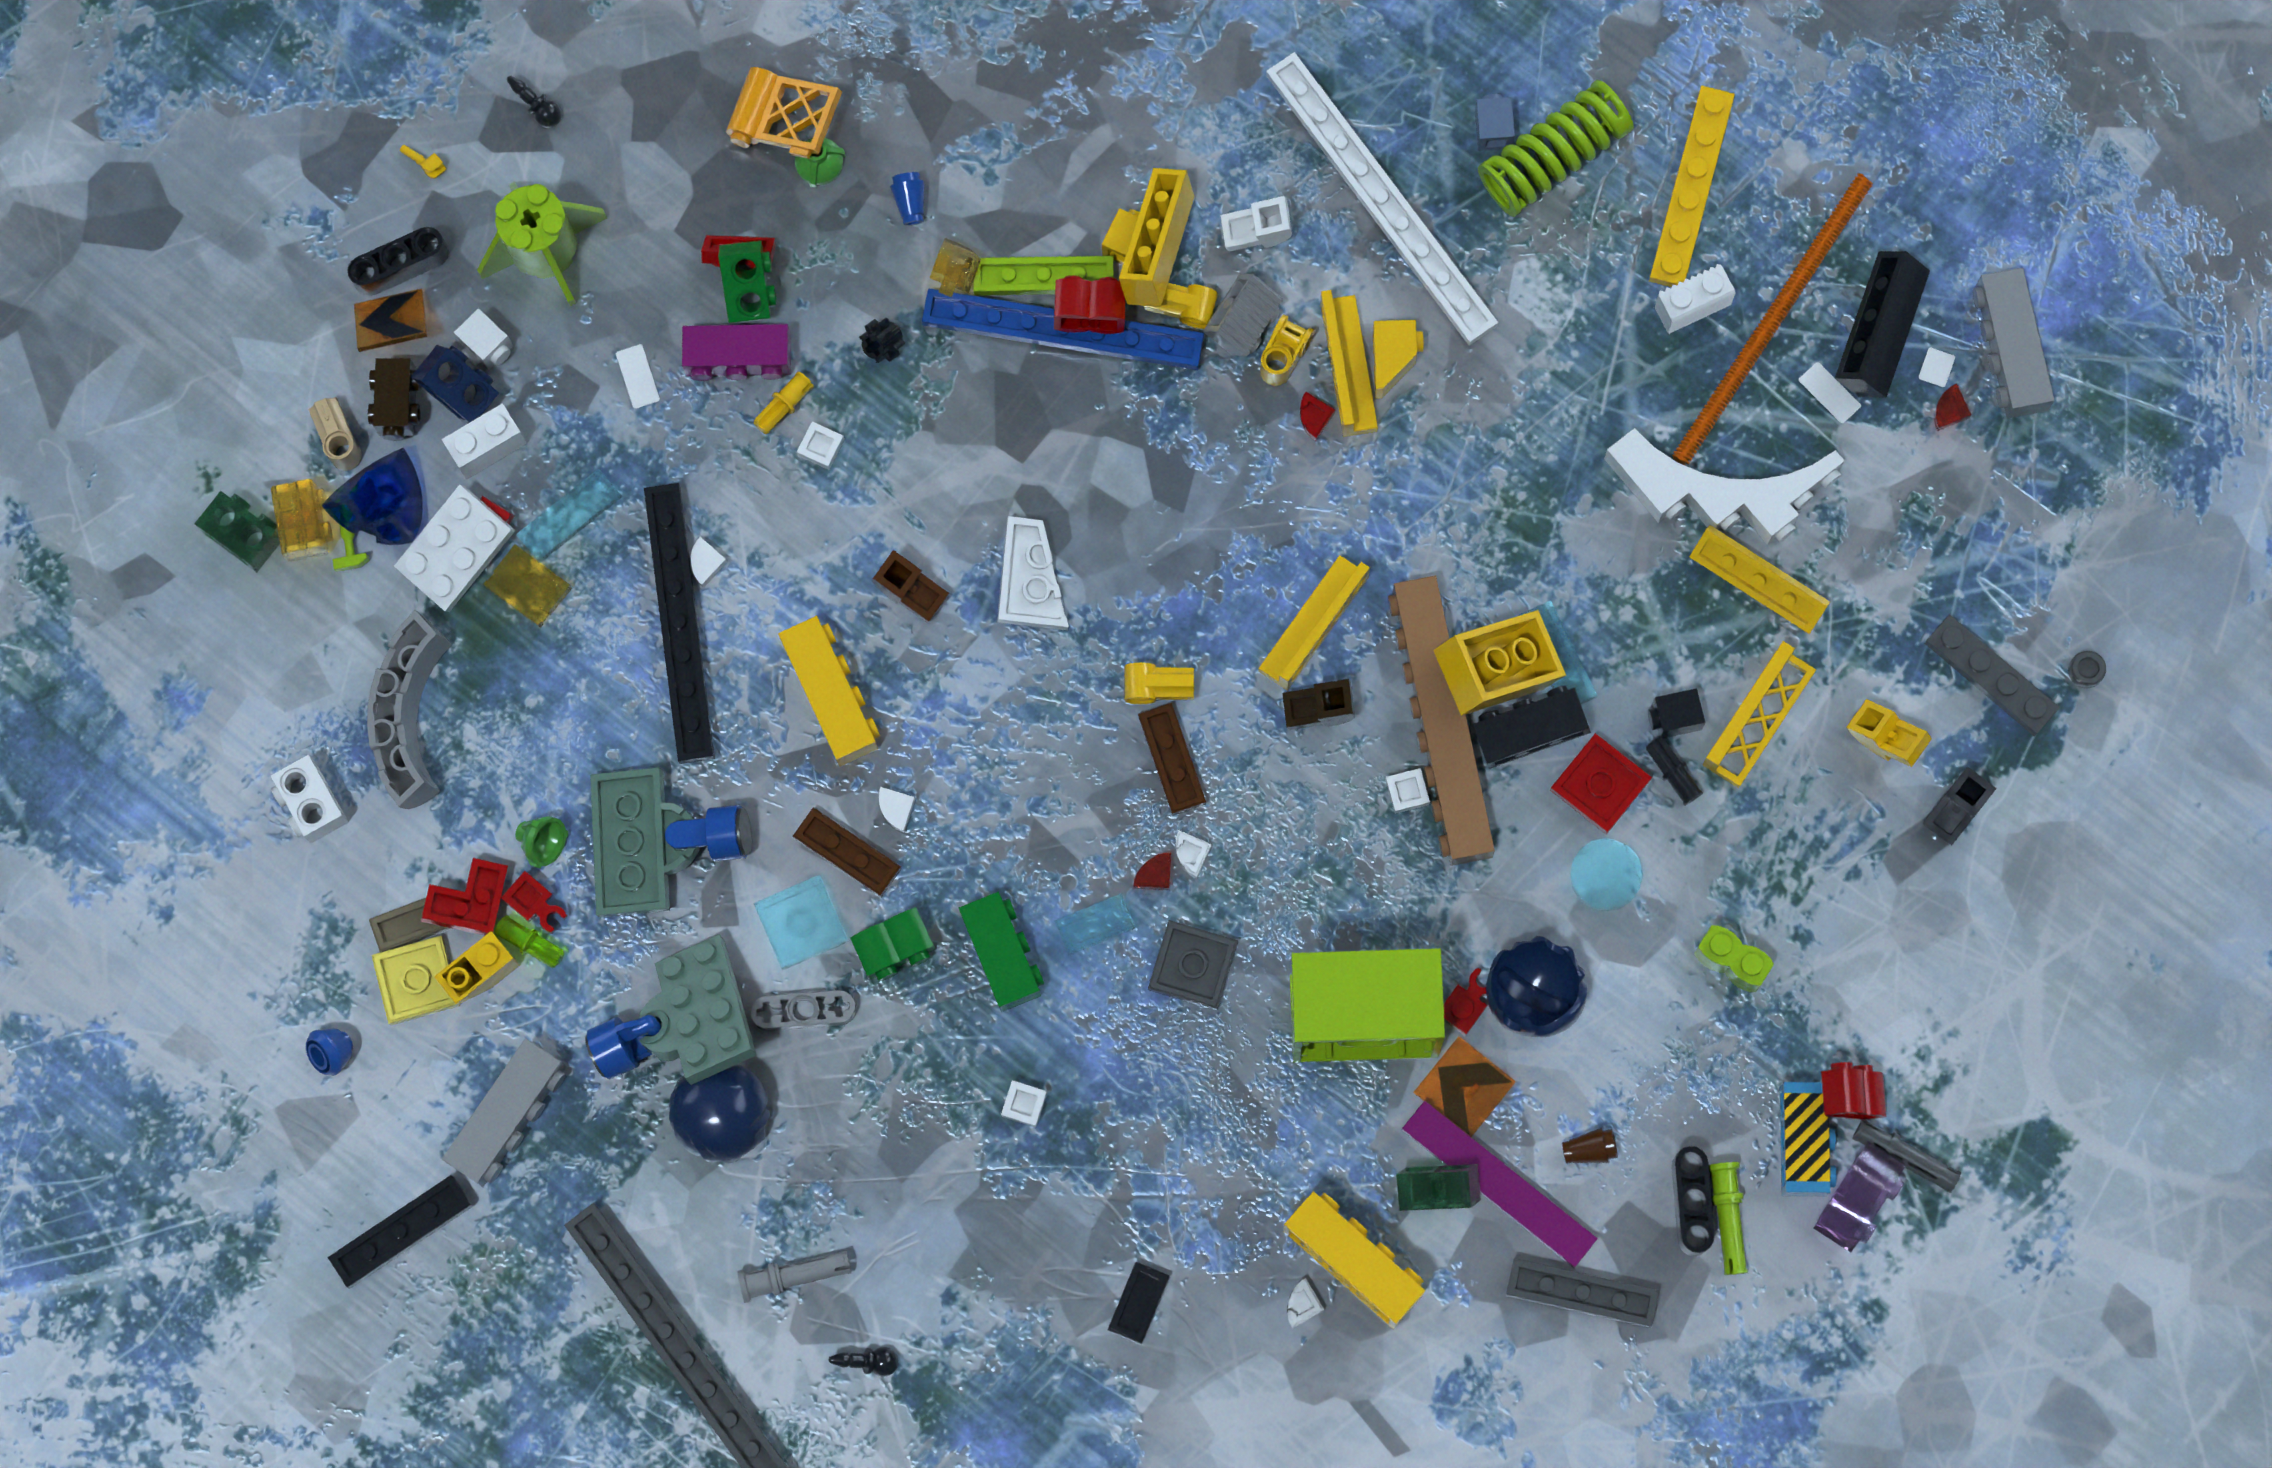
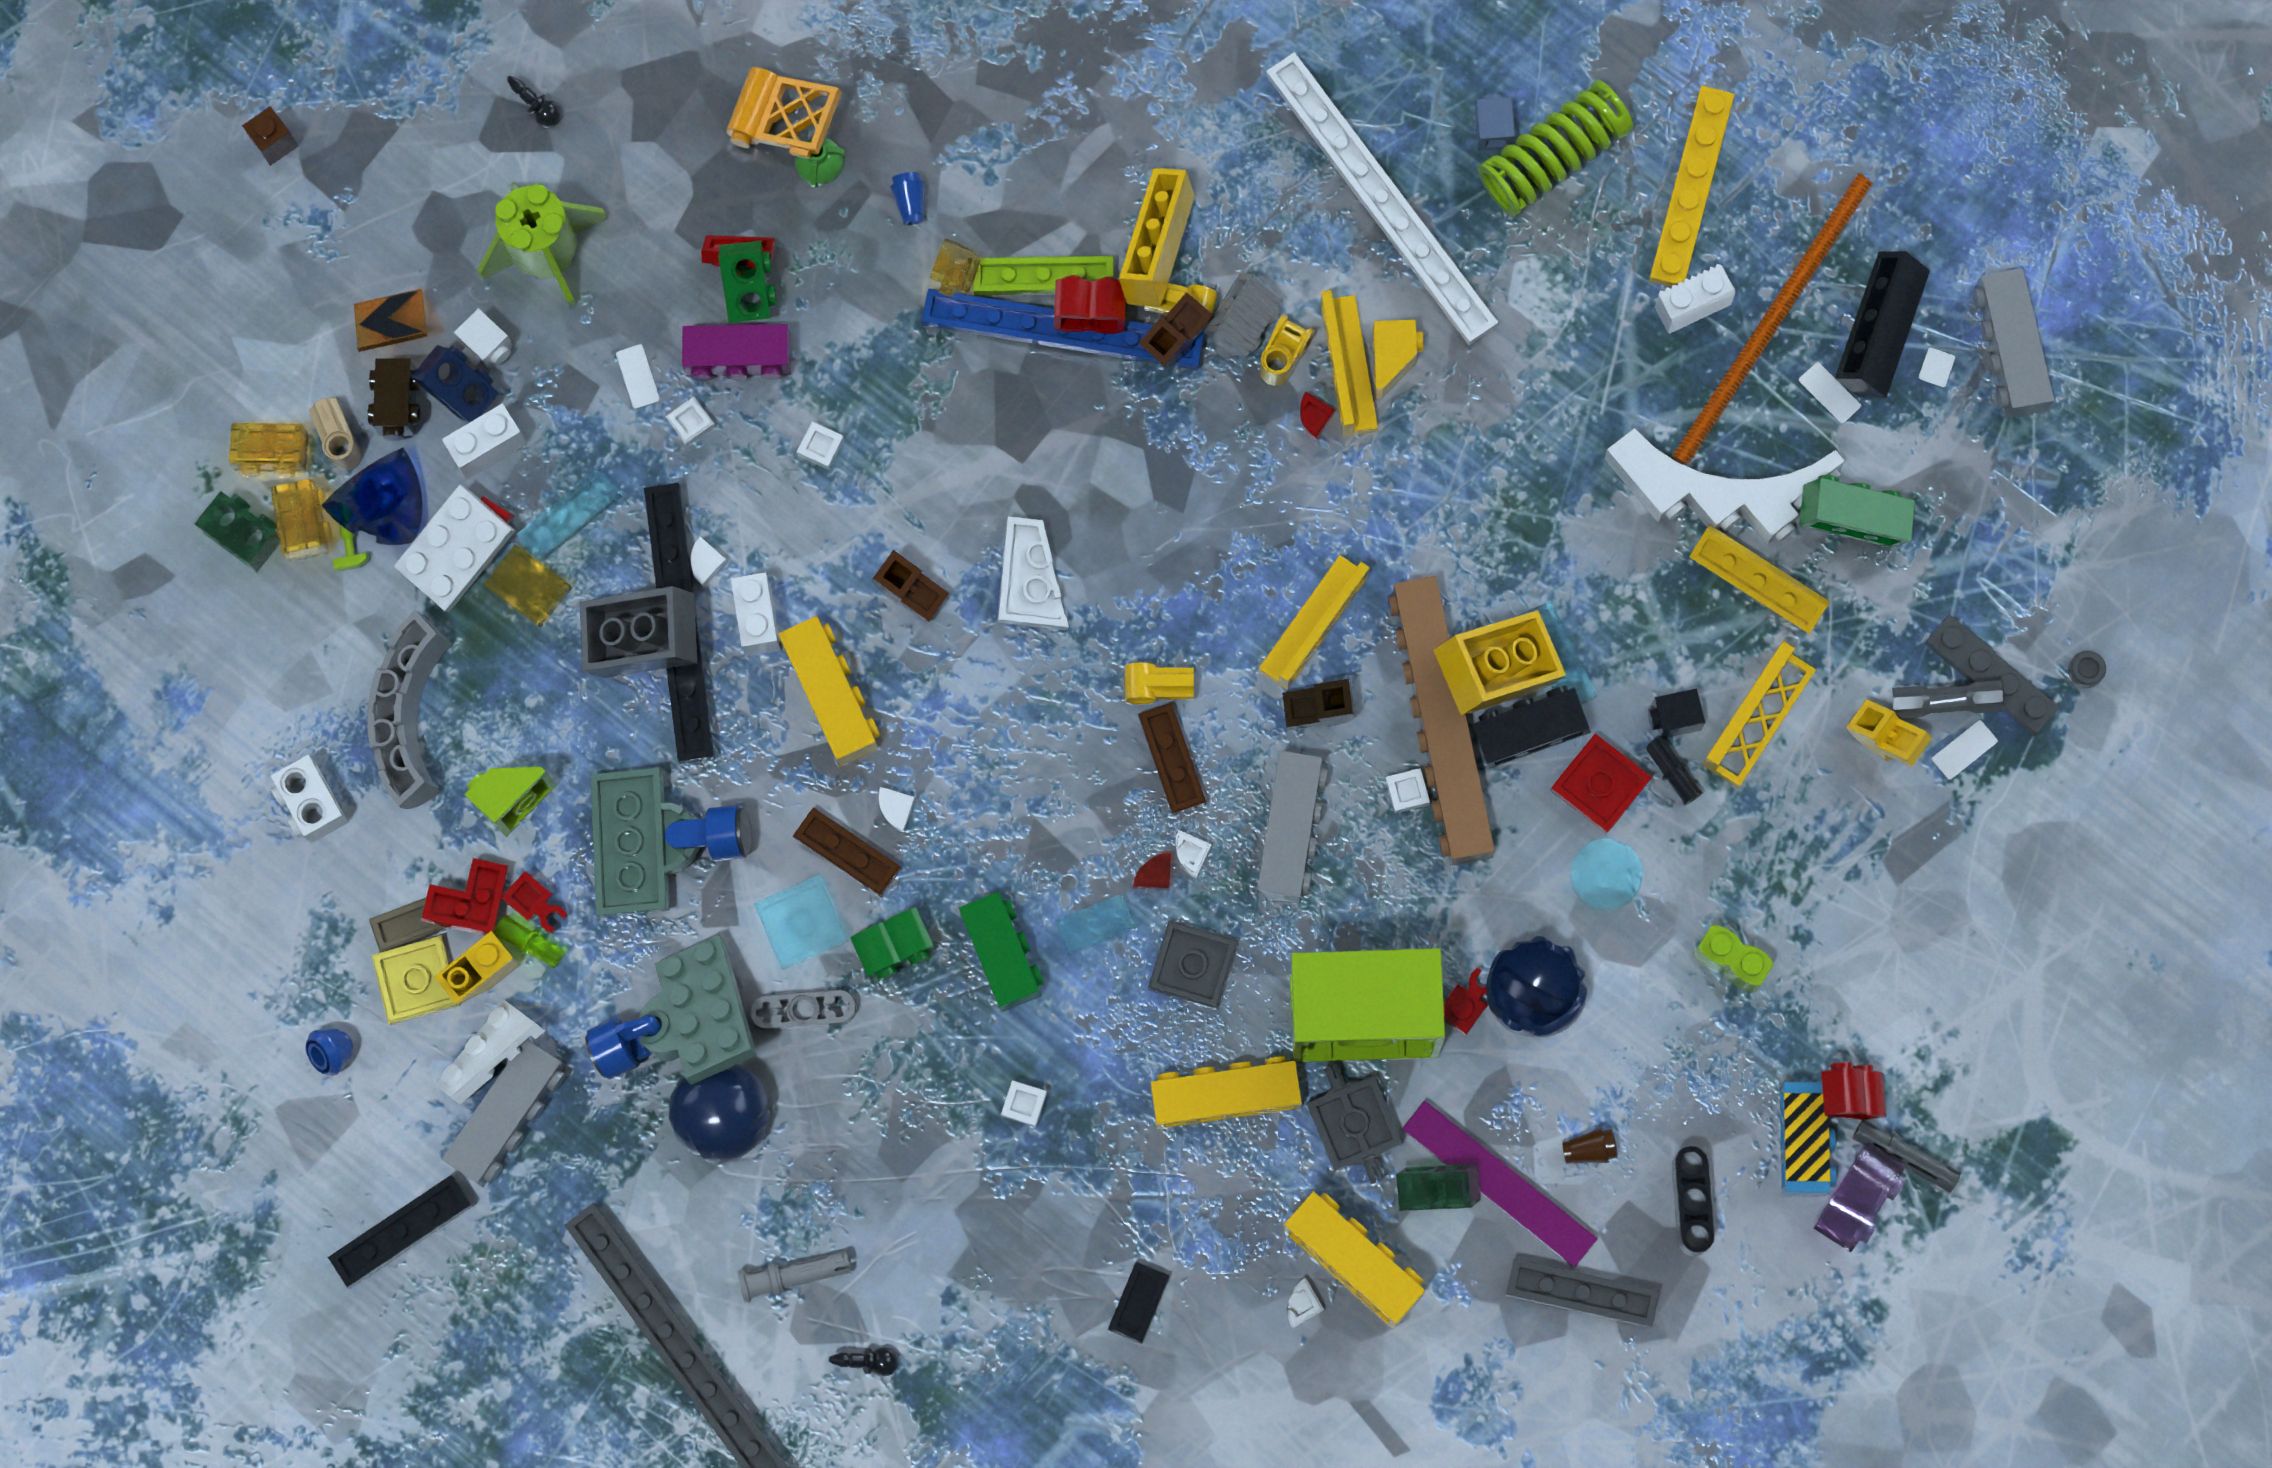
(268, 449): none -> clear yellow brick
(270, 135): none -> reddish brown brick
(380, 261): black beam -> none
(431, 166): yellow hand -> none
(493, 1043): none -> white wing
(509, 794): none -> lime slope
(542, 840): bright green piece -> none
(638, 632): none -> dark grey brick
(690, 421): none -> white tile
(755, 614): none -> white brick
(783, 402): yellow axle -> none
(882, 340): black gear -> none
(1119, 235): yellow brick -> none
(1174, 334): none -> reddish brown brick
(1225, 1094): none -> yellow brick
(1263, 224): white brick -> none
(1290, 827): none -> light grey brick
(1354, 1123): none -> dark grey plate
(1464, 1086): clear orange piece -> none
(1727, 1199): lime pin -> none
(1857, 511): none -> green brick
(1921, 701): none -> dark grey axle
(1951, 409): clear red tile -> none
(1959, 806): black brick -> none
(1964, 749): none -> white sticker

